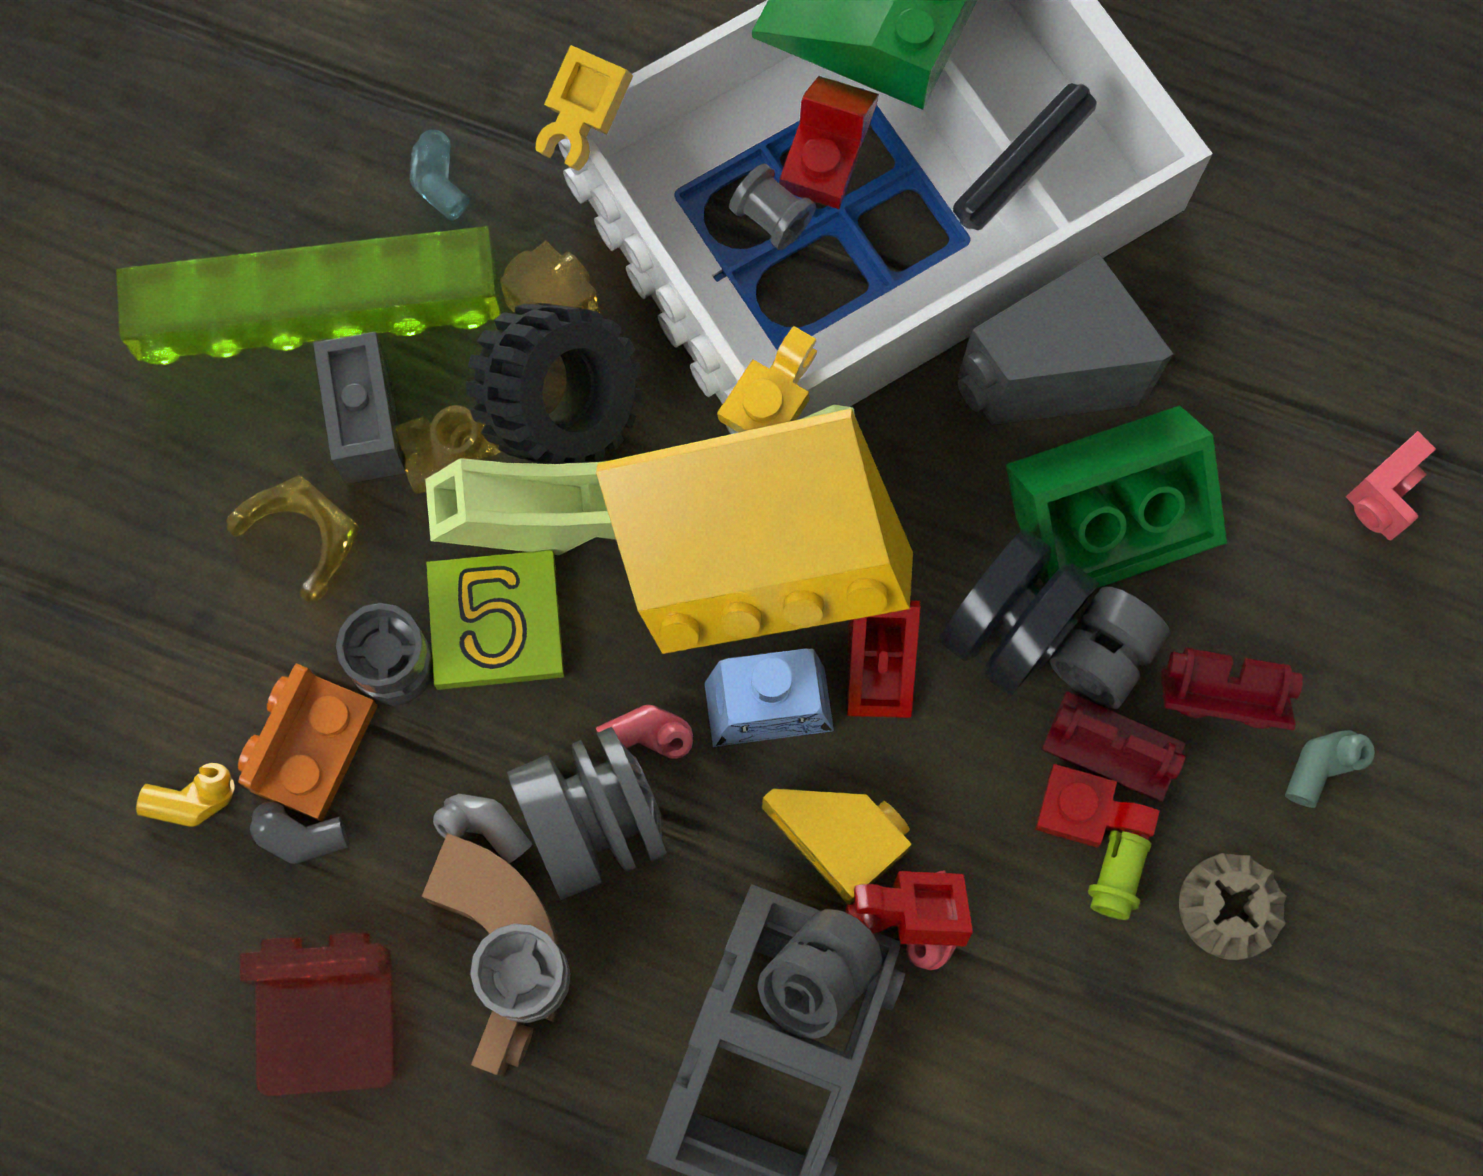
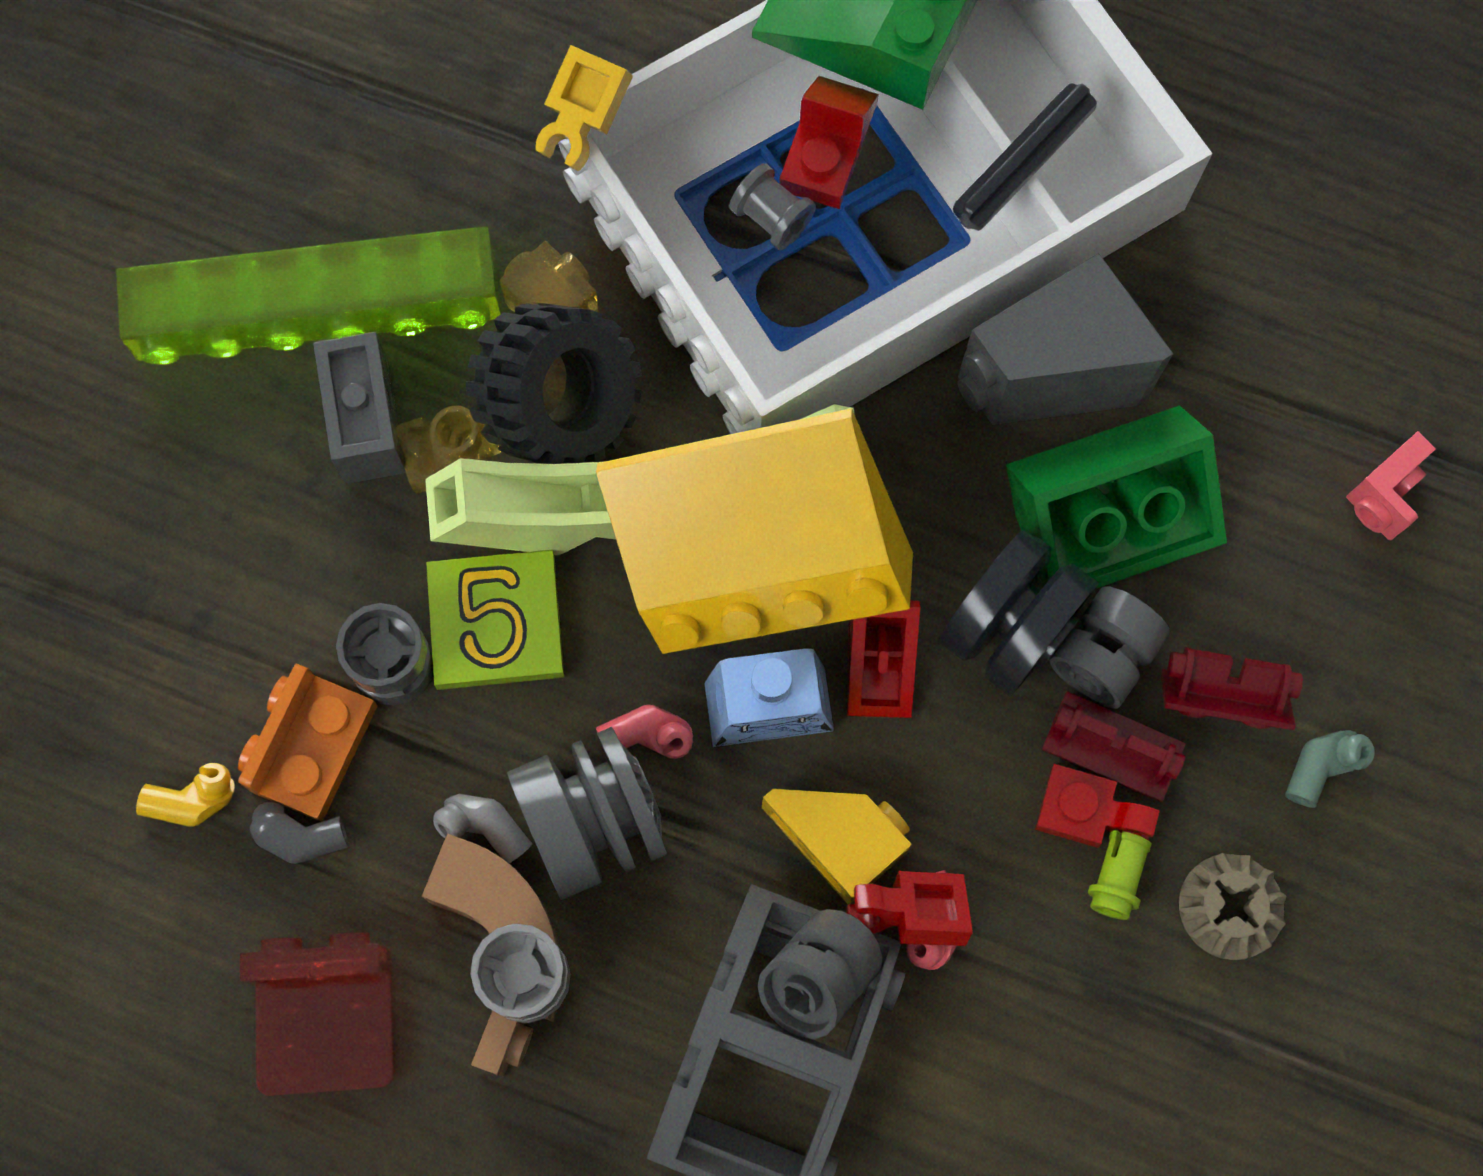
(300, 496): clear yellow helmet -> none
(431, 172): clear light blue arm -> none
(771, 395): yellow plate -> none

